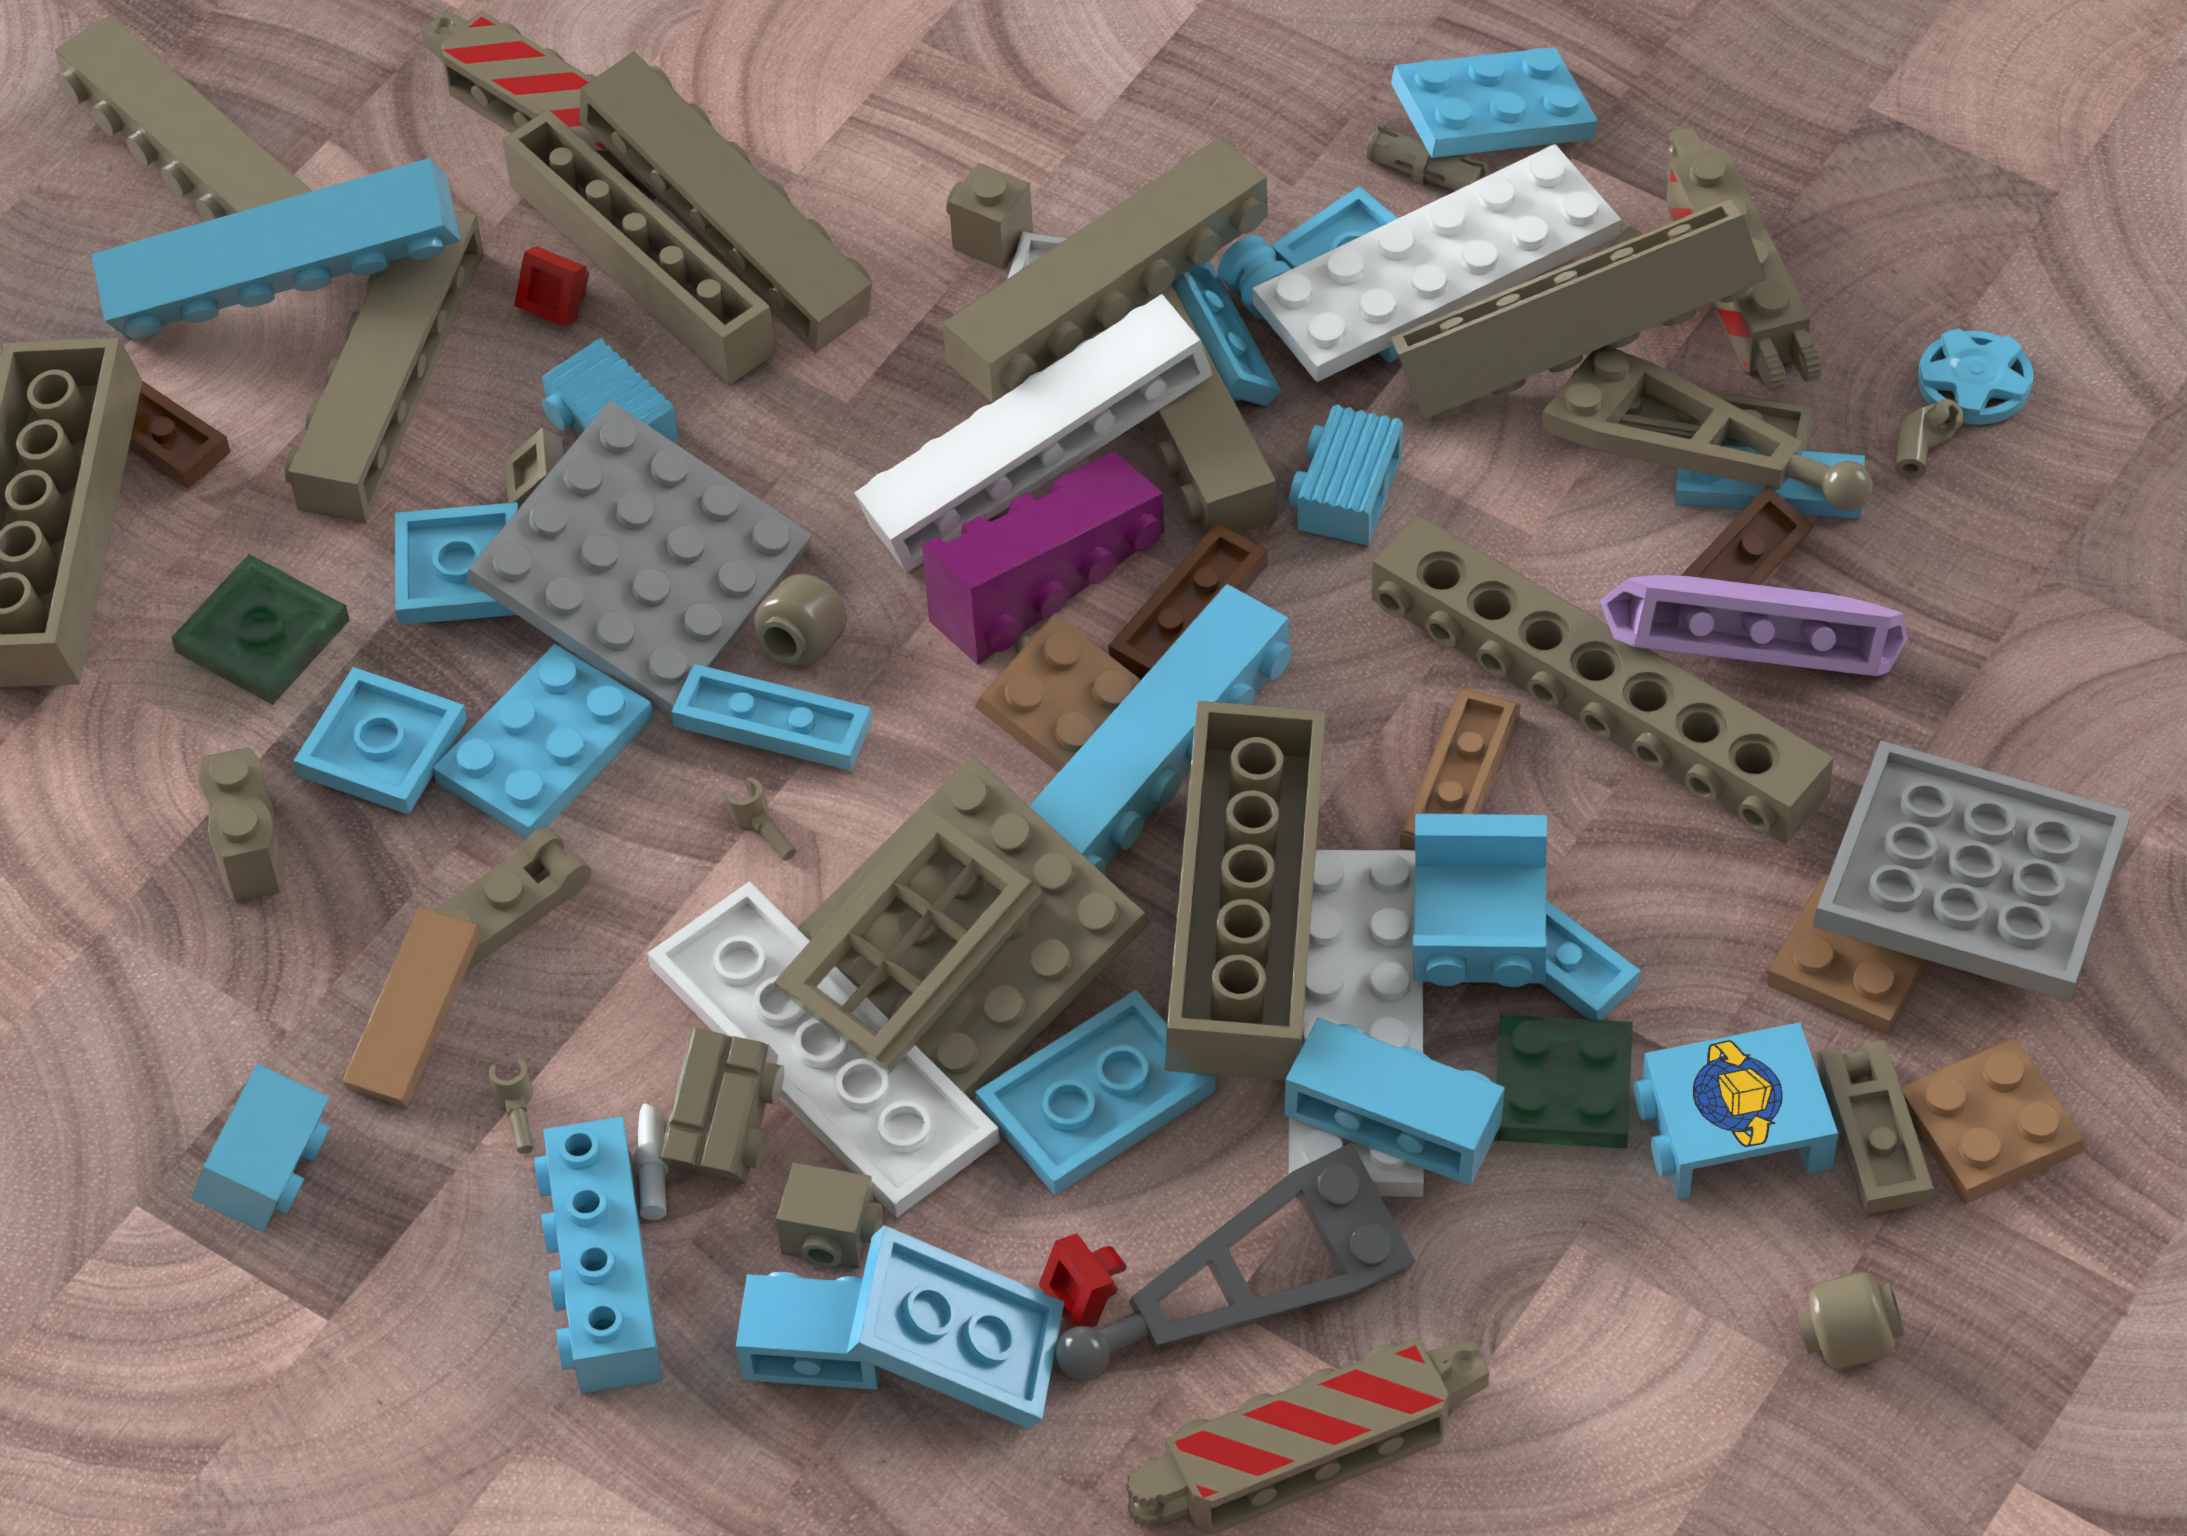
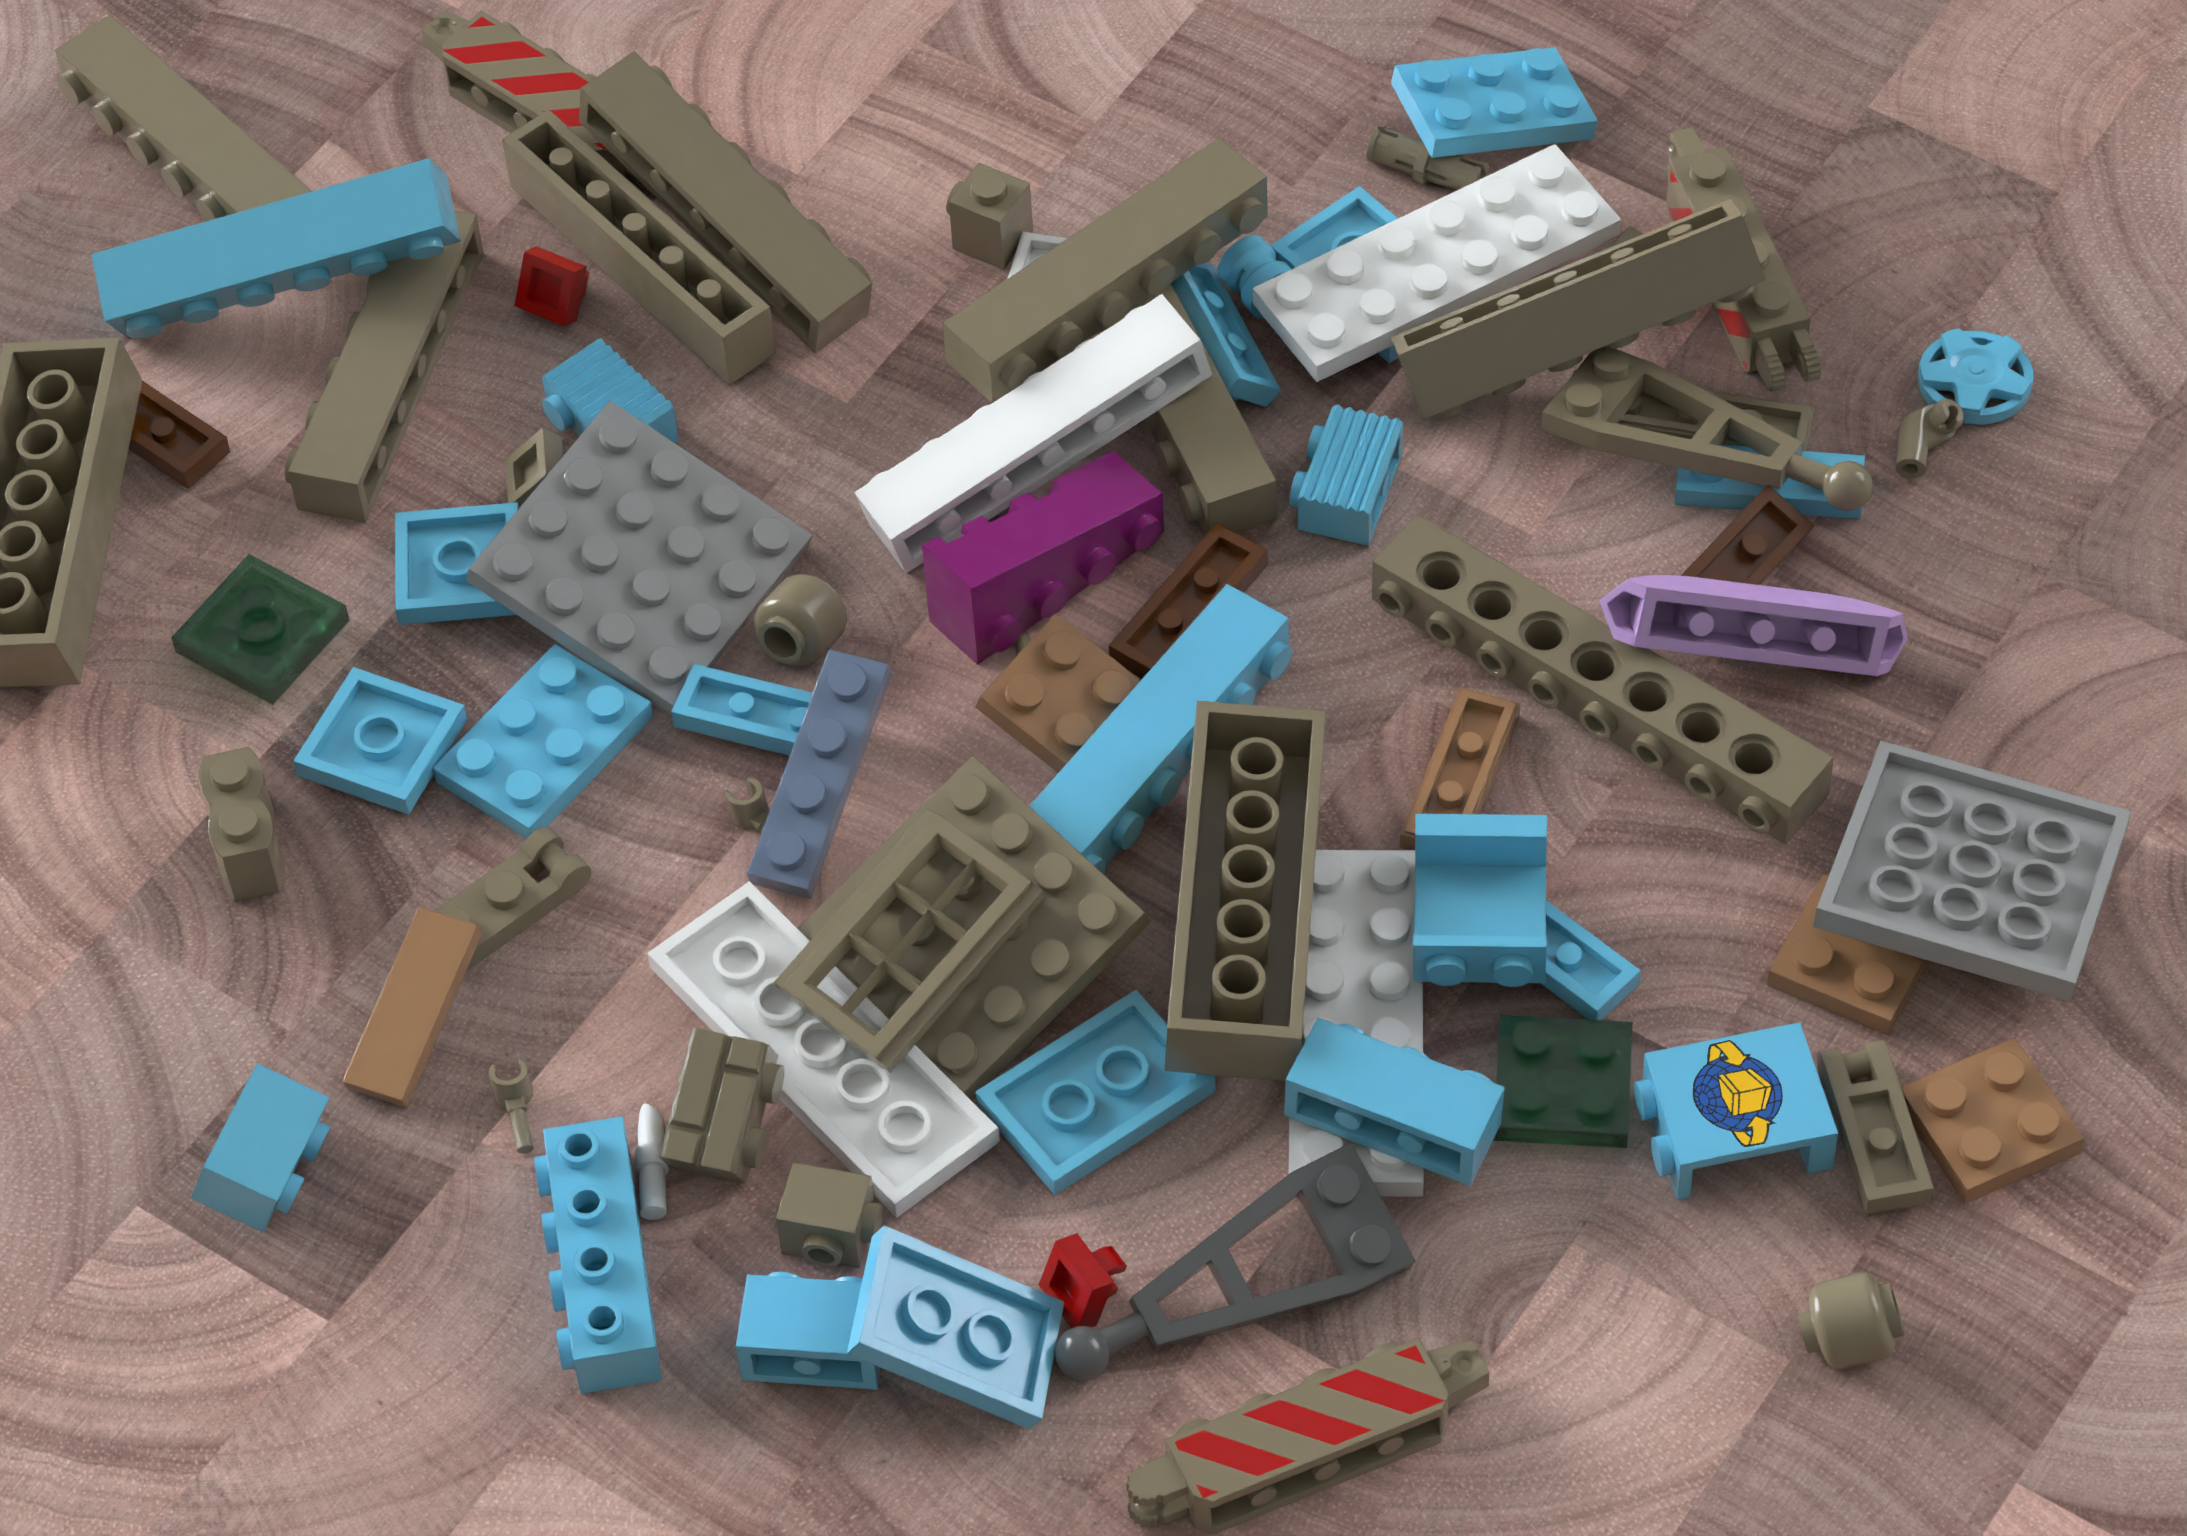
(819, 774): none -> sand blue plate

